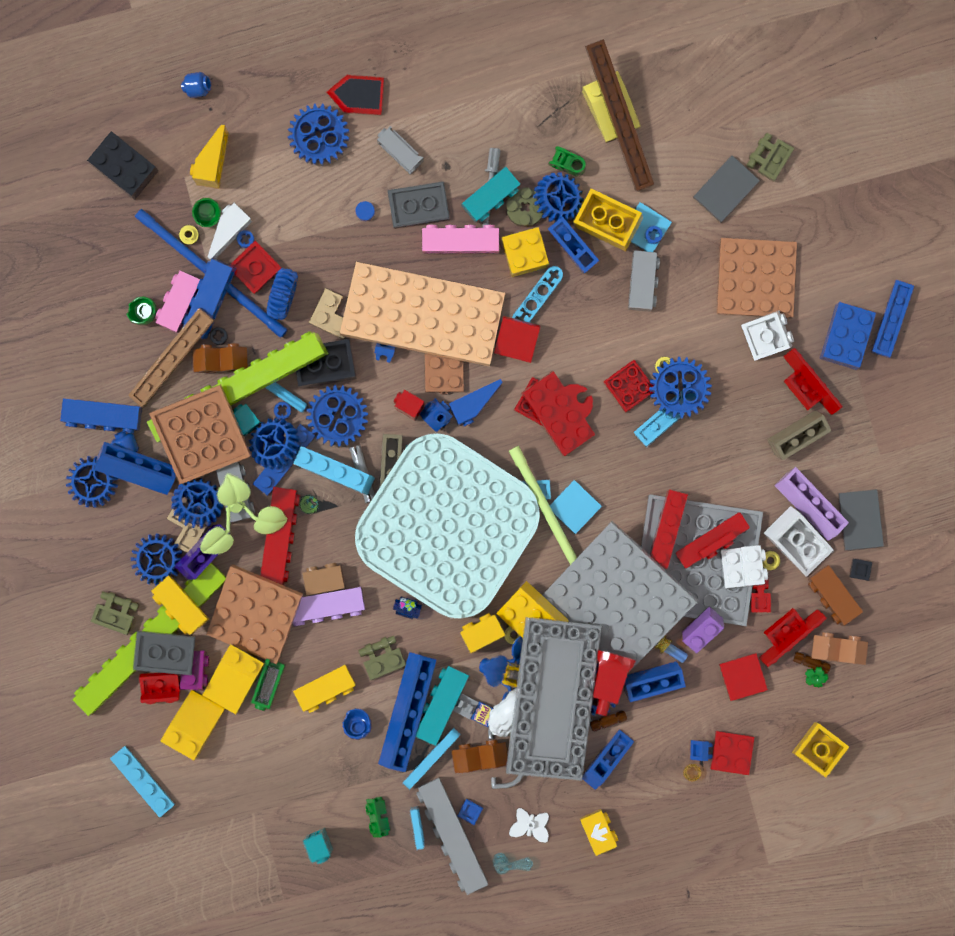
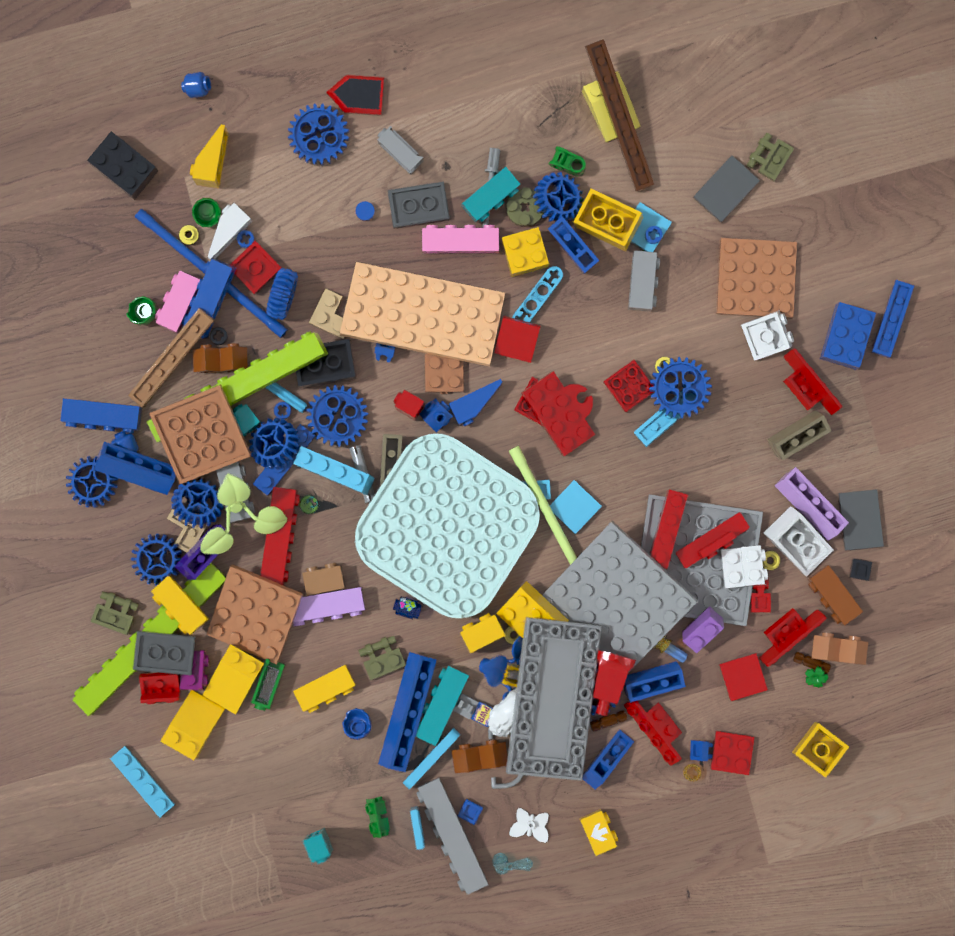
(658, 728): none -> red bracket

